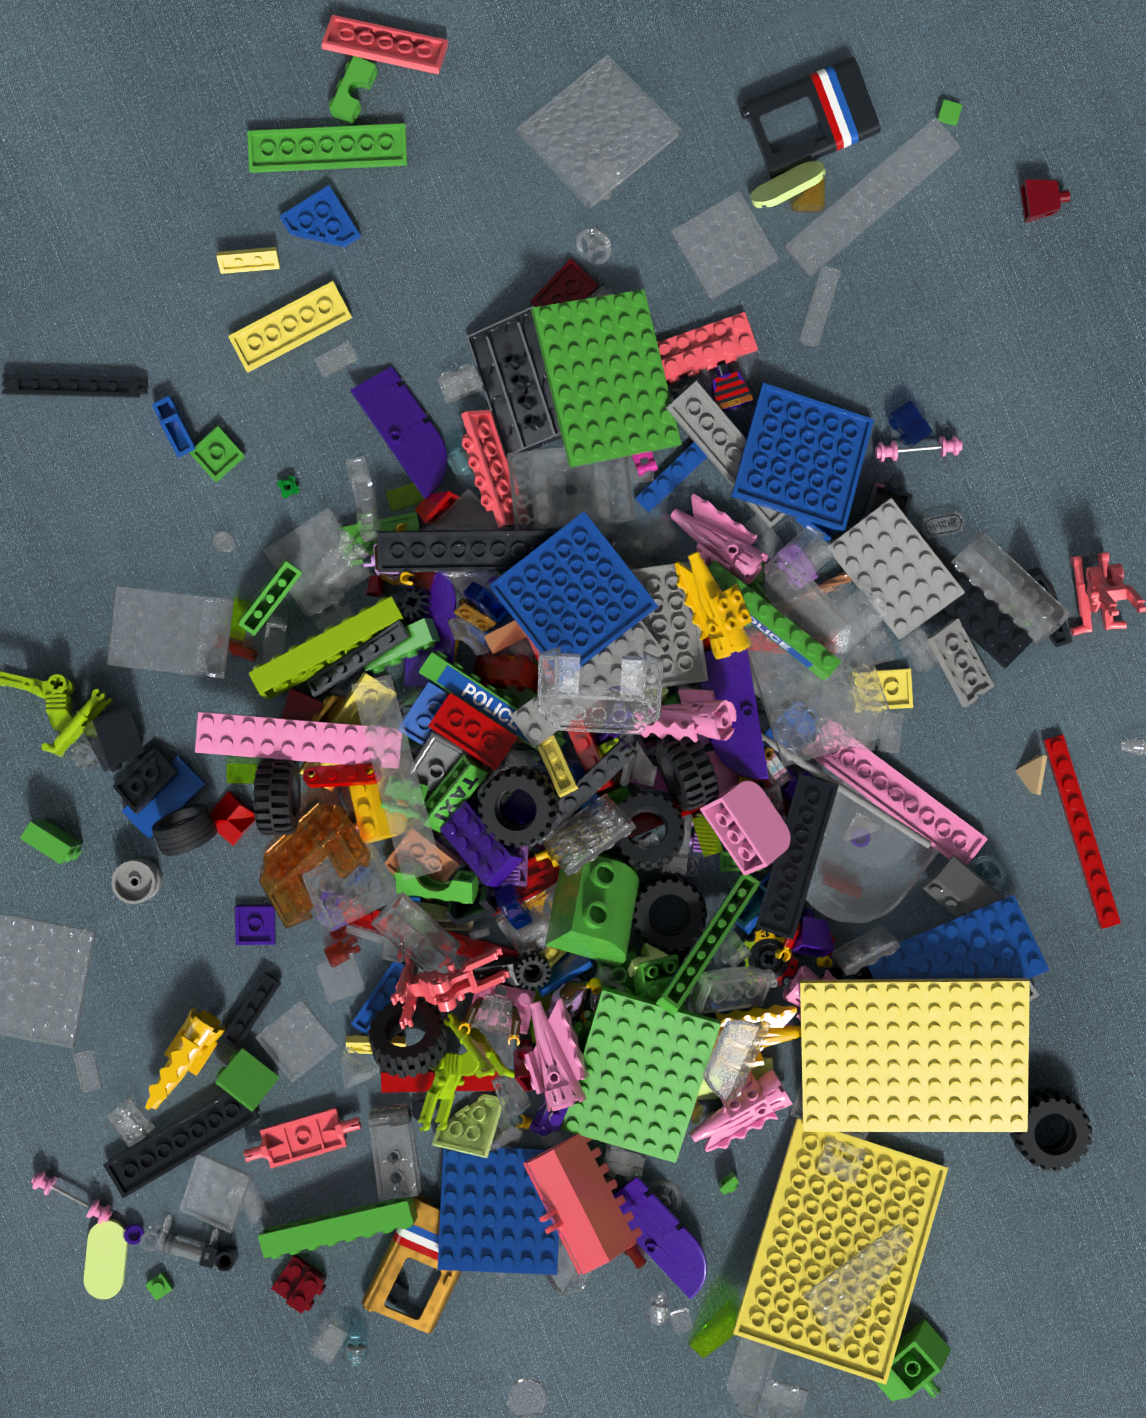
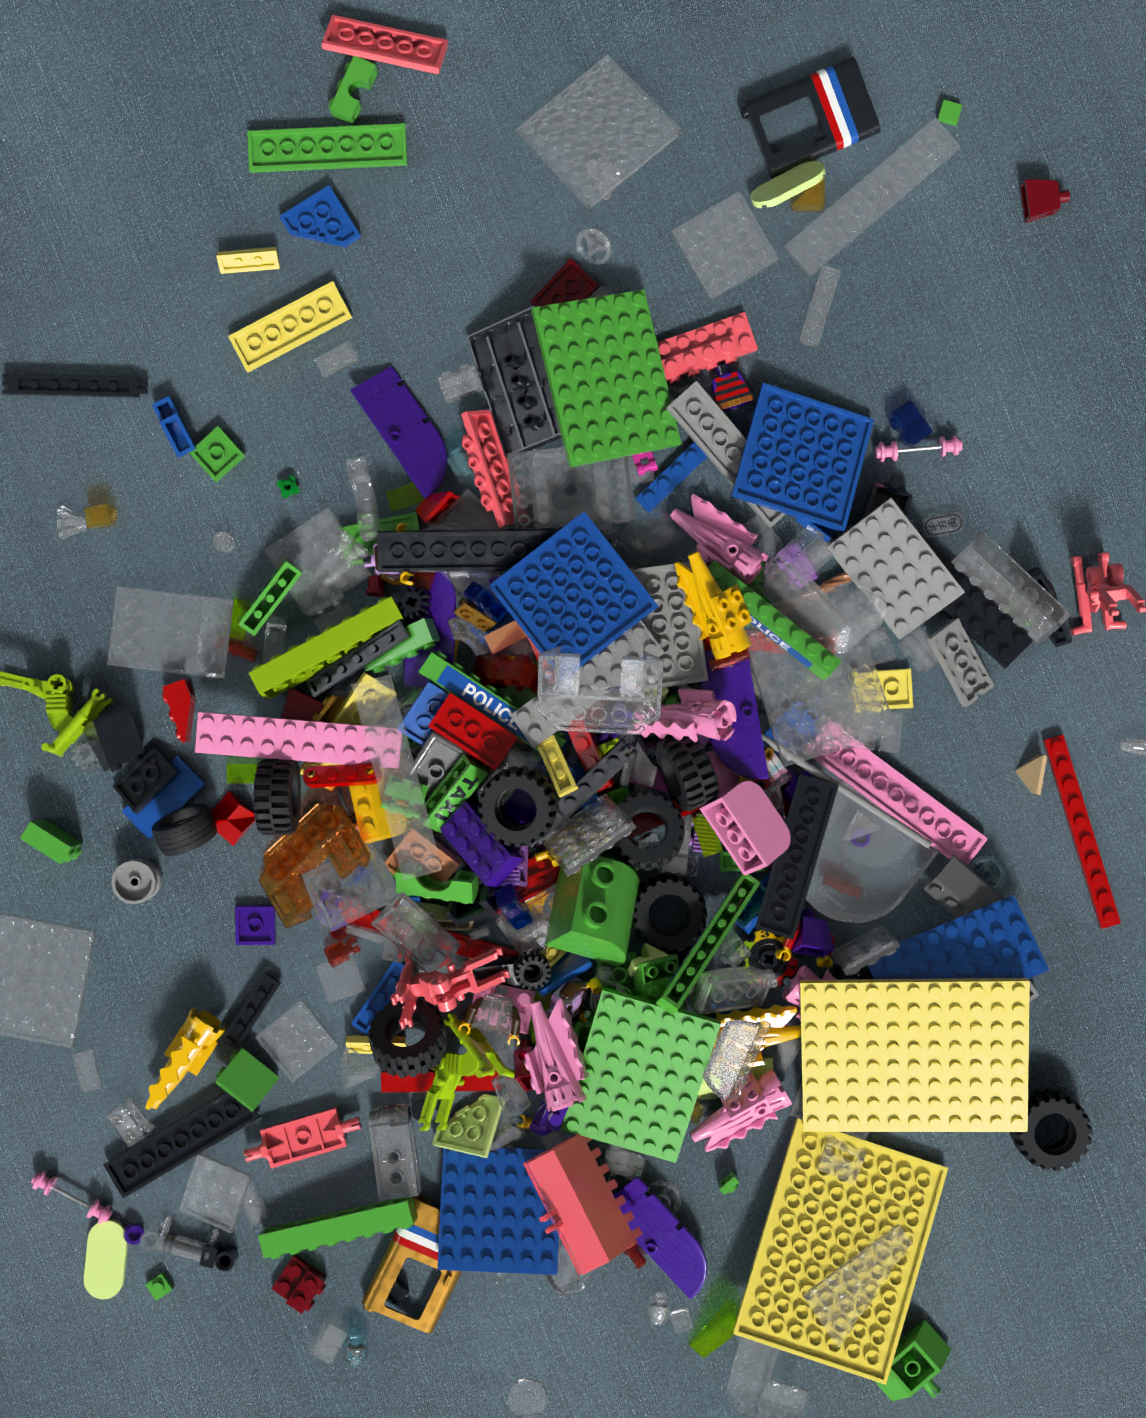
(69, 522): none -> clear rock
(100, 516): none -> clear yellow brick
(181, 704): none -> red slope
(717, 664): none -> clear red pin
(787, 1052): none -> clear slope

